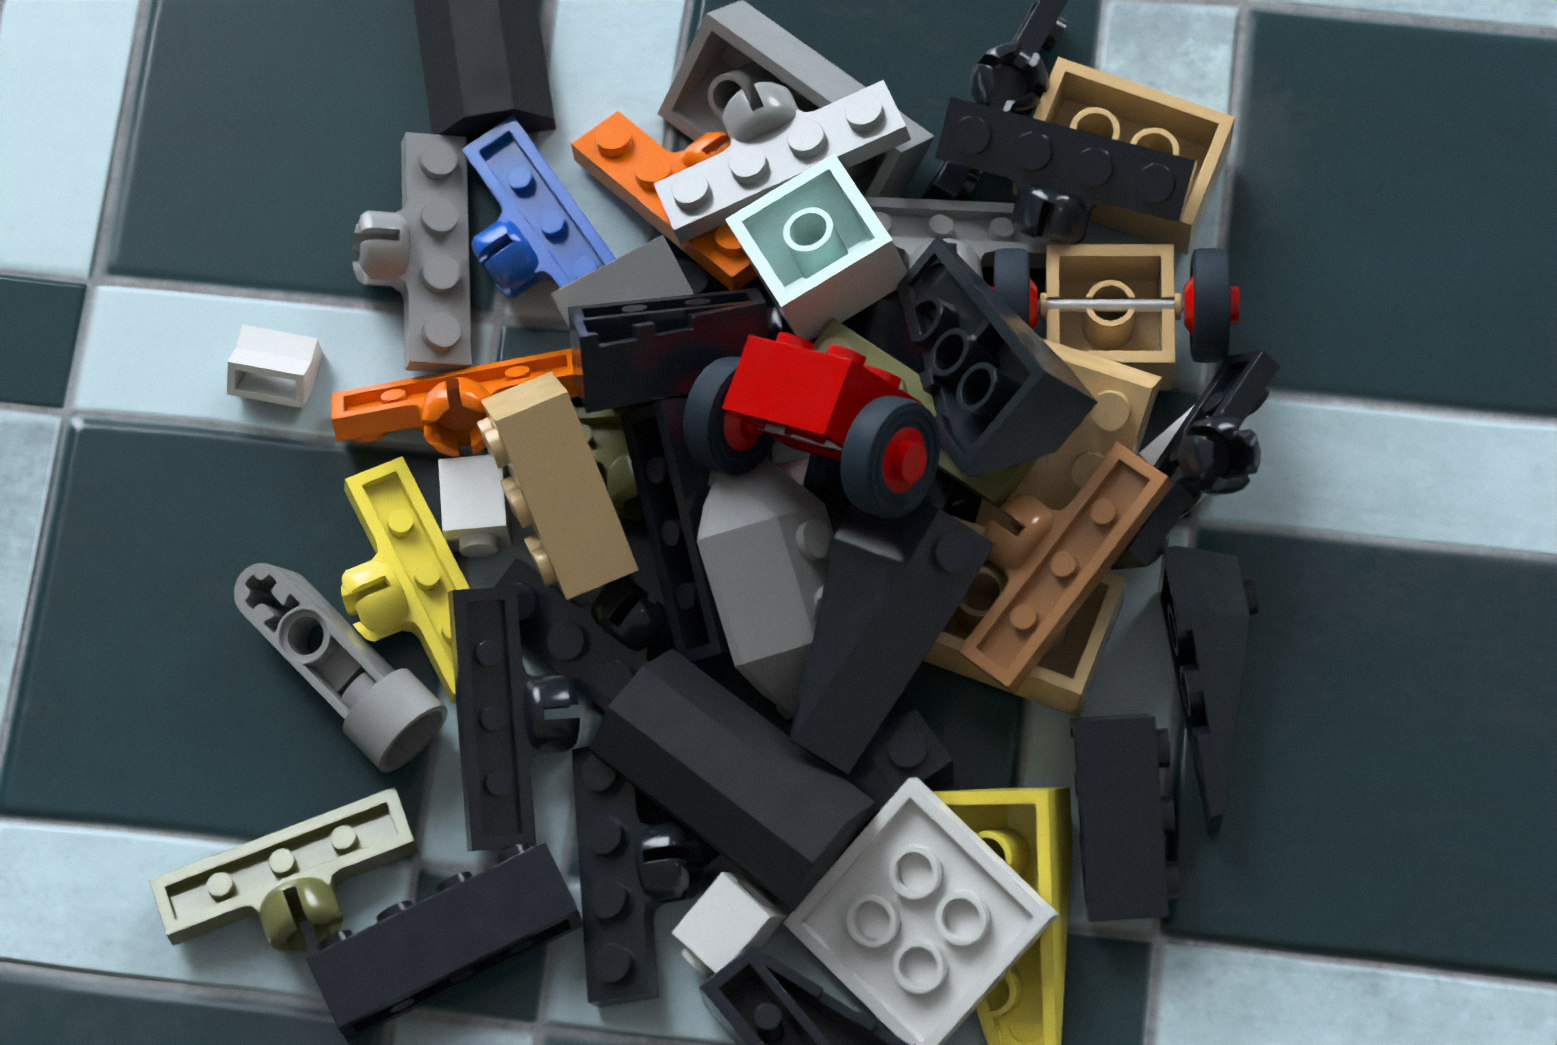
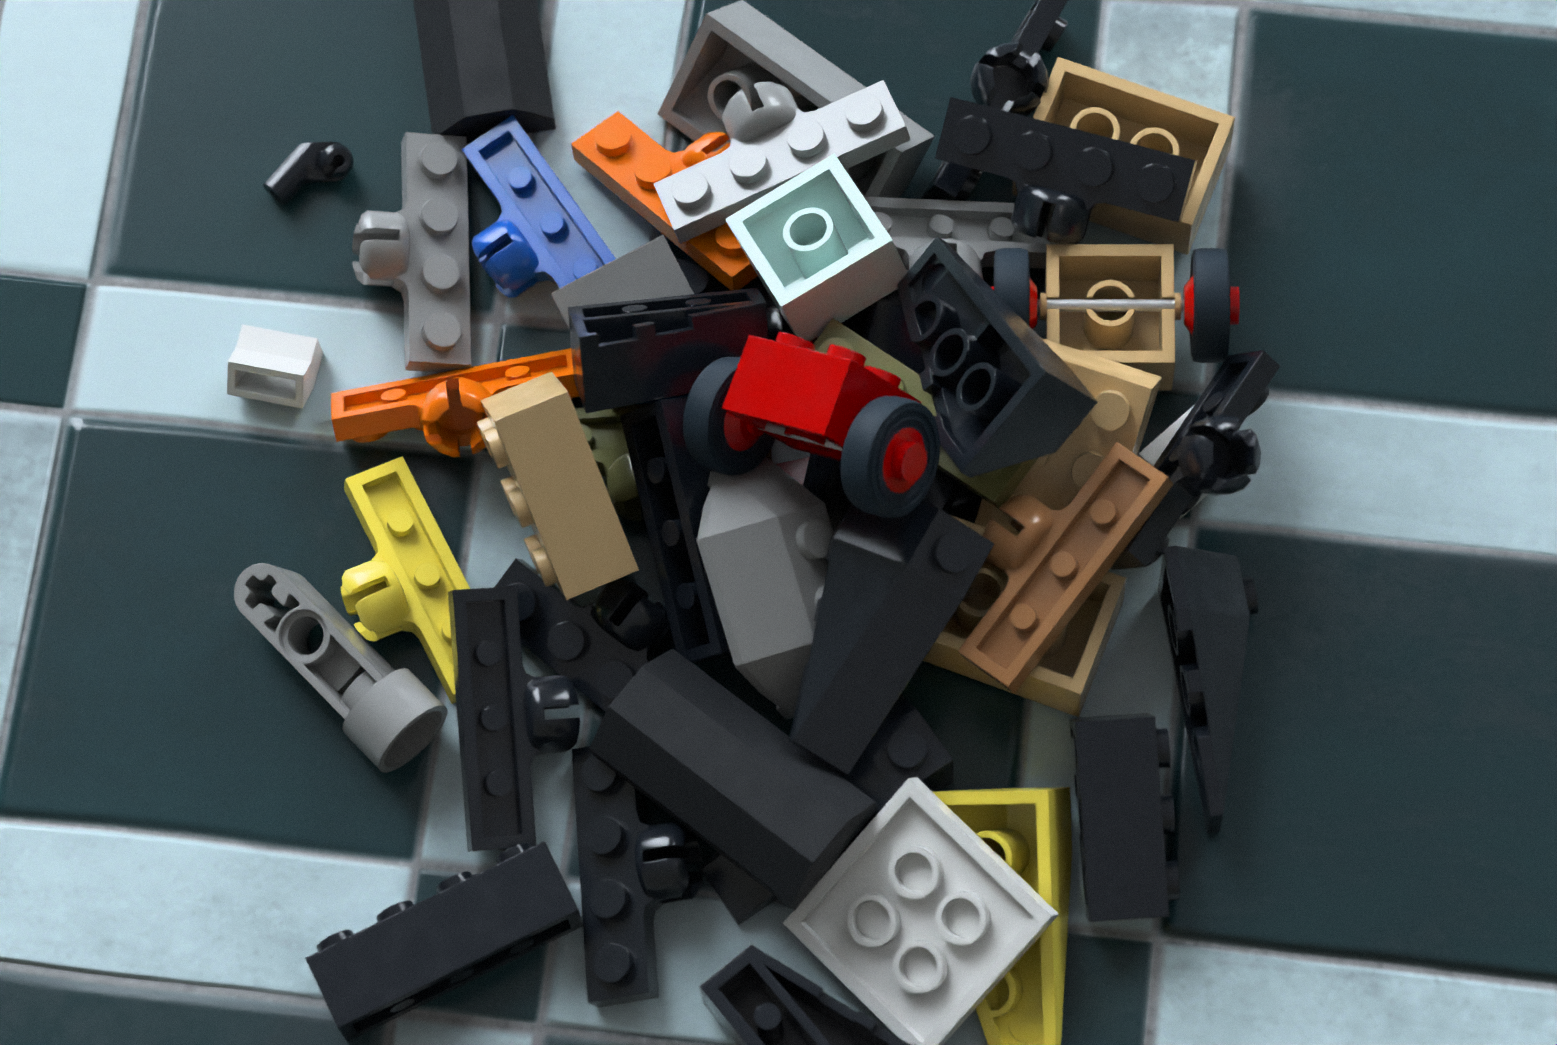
(286, 874): plate -> none
(309, 164): none -> black arm
(474, 505): white brick -> none
(726, 923): white brick -> none

